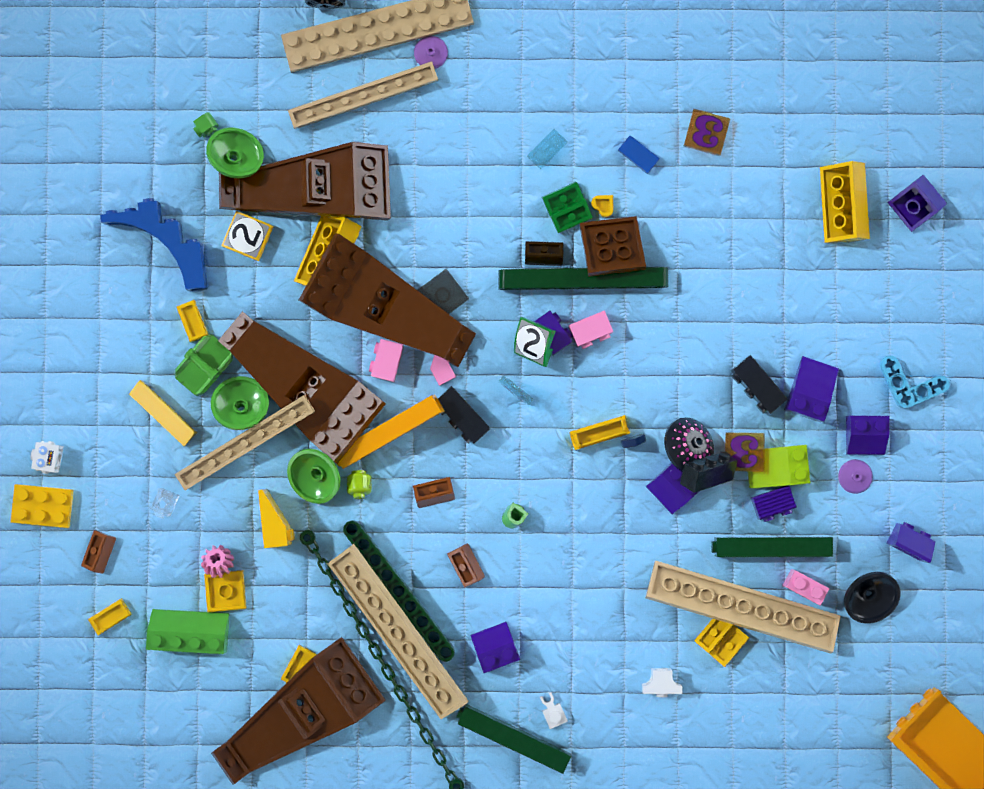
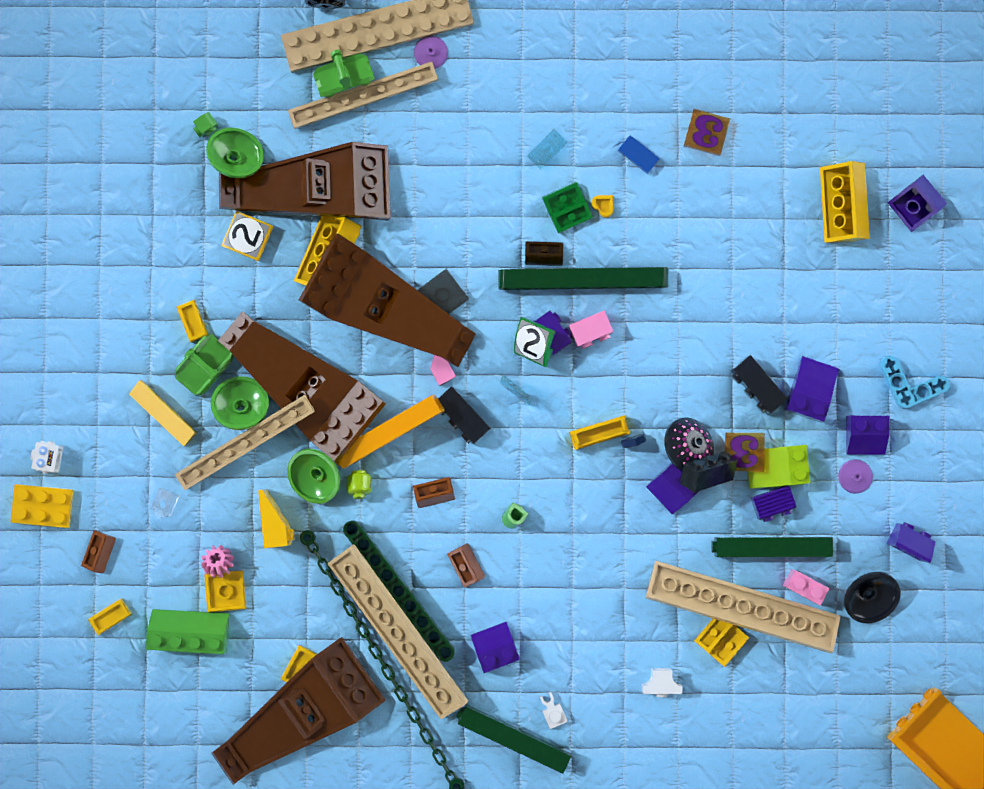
(149, 219): blue arch -> none
(342, 73): none -> bright green shield
(387, 360): bright pink brick -> none
(612, 246): reddish brown plate -> none

